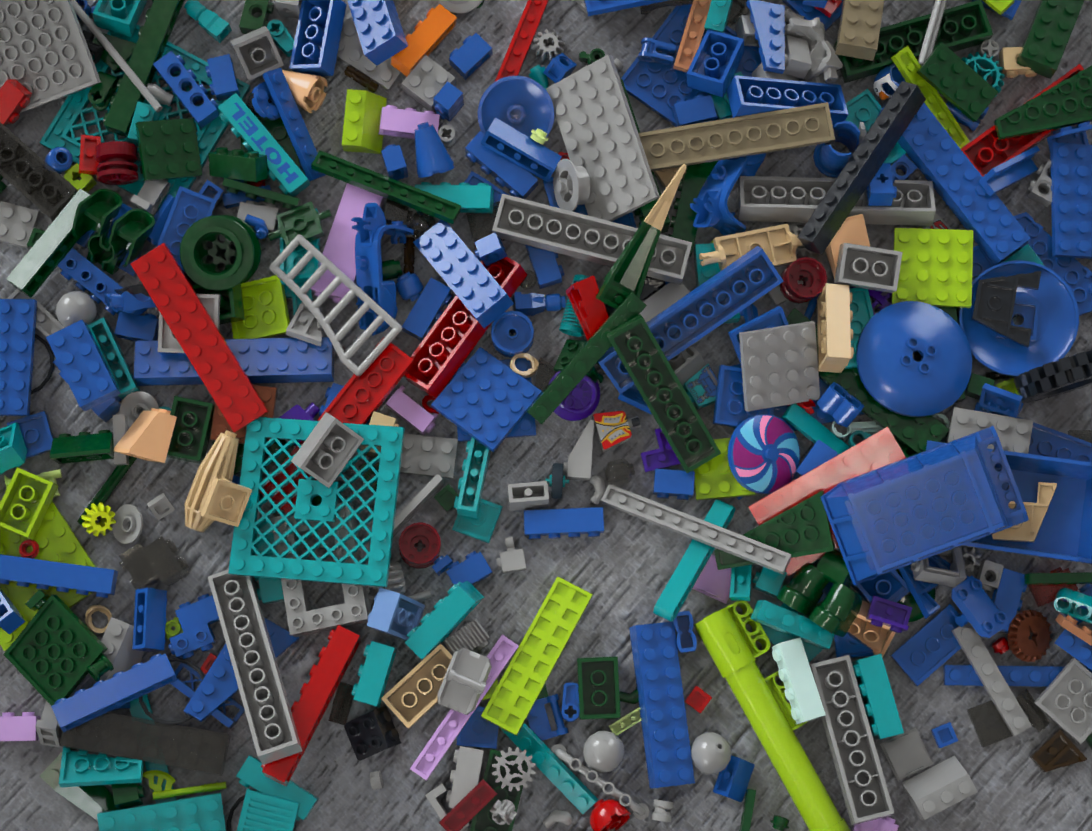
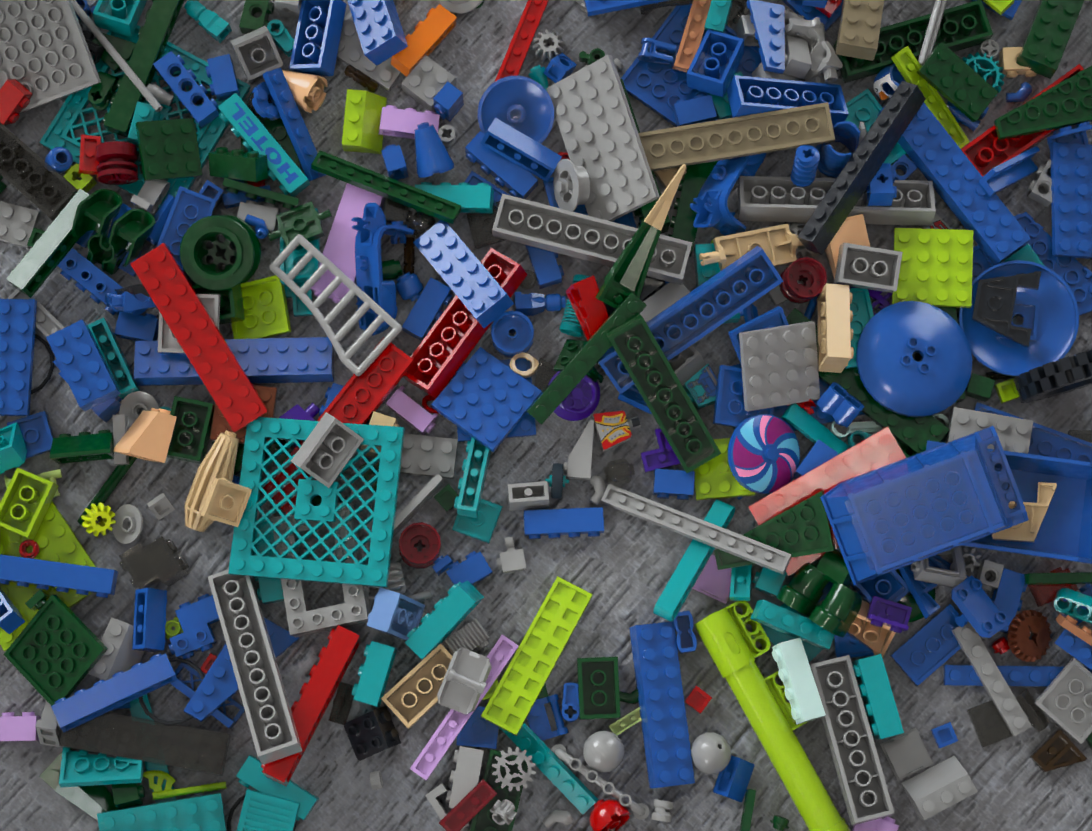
(75, 307): light grey piece -> none
(88, 618): tan piece -> none
(100, 668): dark green bush -> none
(305, 326): light grey wing -> none
(470, 55): blue brick -> none
(490, 249): brick -> none
(539, 136): yellowish green plate -> none
(805, 165): none -> blue piece
(1001, 400): blue bracket -> none
(1022, 94): none -> blue arm

